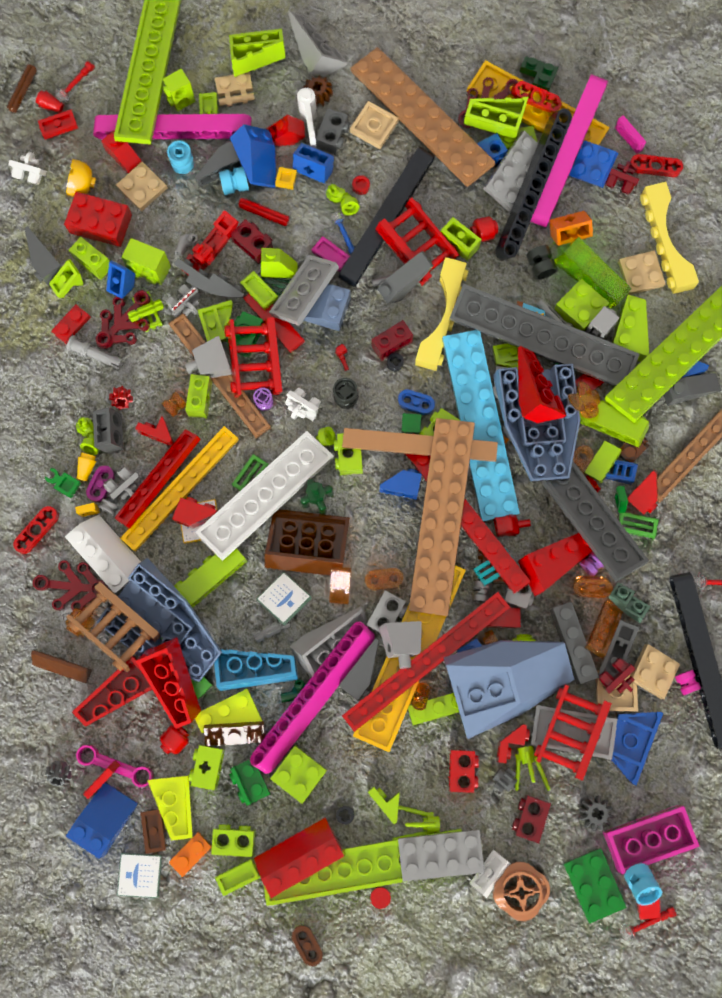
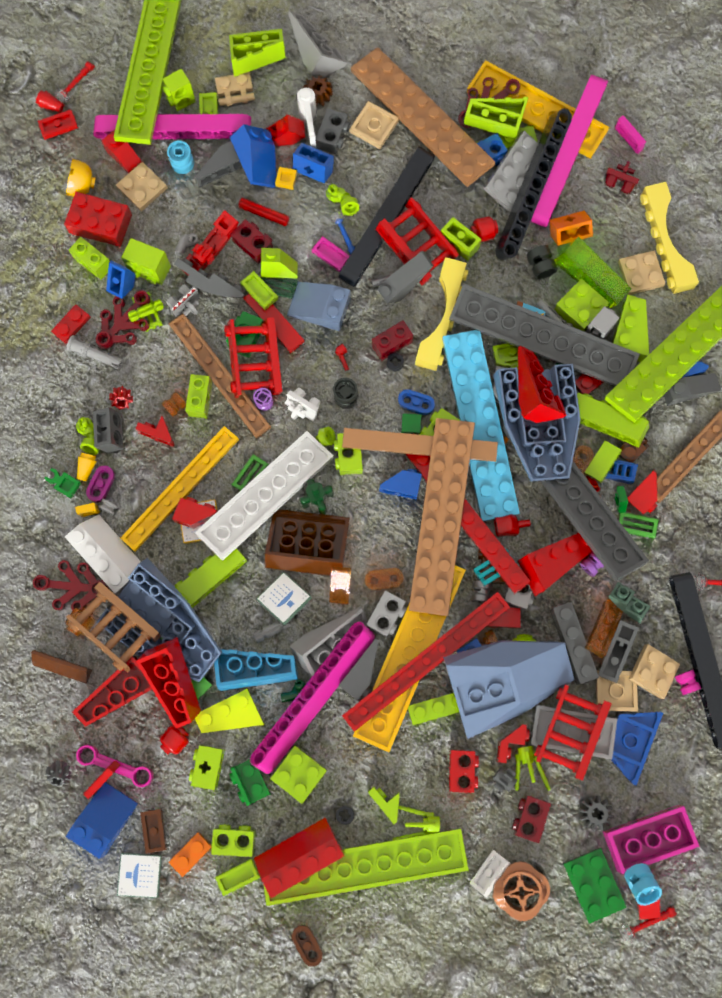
(19, 169): white hips -> none
(21, 88): reddish brown axle -> none
(41, 259): dark grey slope -> none
(44, 529): red beam -> none
(65, 279): lime slope -> none
(115, 489): light grey hips -> none
(157, 478): red plate -> none
(173, 802): neon yellow wing -> none
(210, 360): light grey torso -> none
(215, 318): lime wing -> none
(233, 180): medium azure wheel -> none
(234, 733): plate -> none
(304, 289): light grey plate -> none
(360, 185): red tile -> none
(380, 897): red tile -> none
(402, 641): light grey torso -> none
(421, 696): clear orange piece -> none
(441, 855): light grey plate -> none
(543, 72): dark green plate -> none
(544, 96): red beam -> none
(585, 401): clear orange plate -> none
(591, 586): clear orange plate -> none
(593, 164): blue plate -> none
(624, 670): dark red hips -> none
(669, 172): red beam -> none

